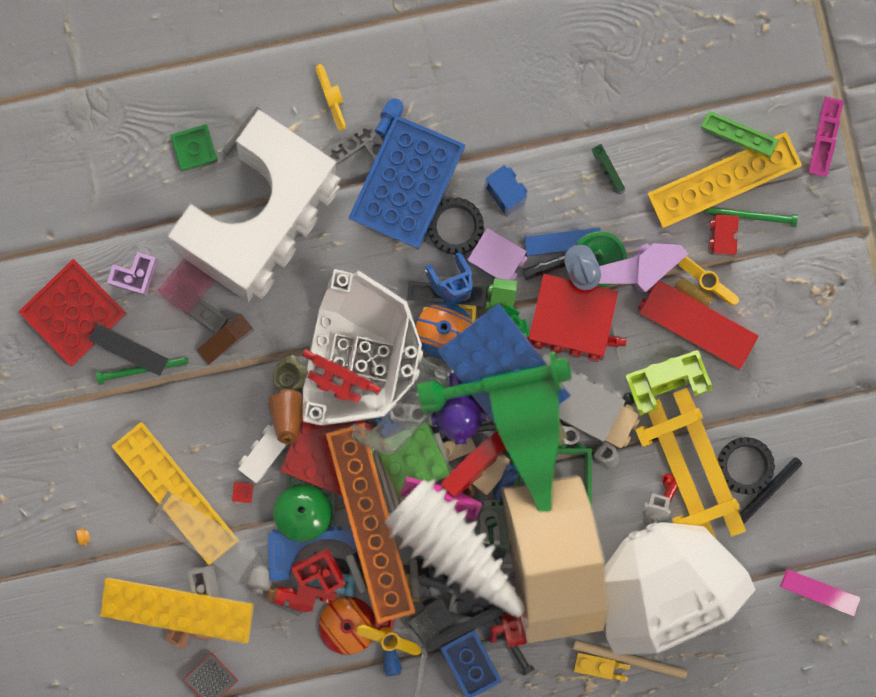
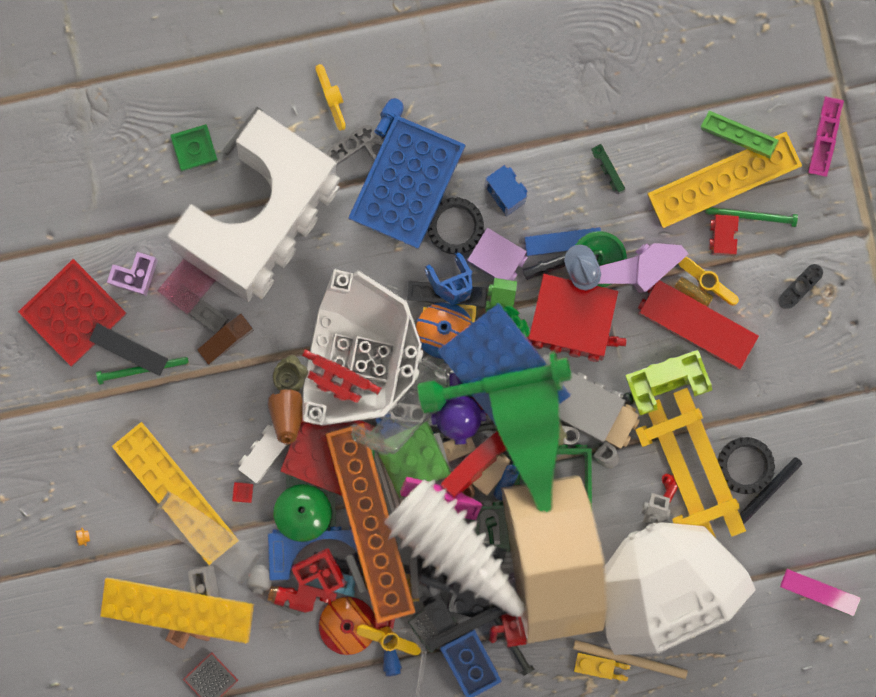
(795, 300): none -> black beam

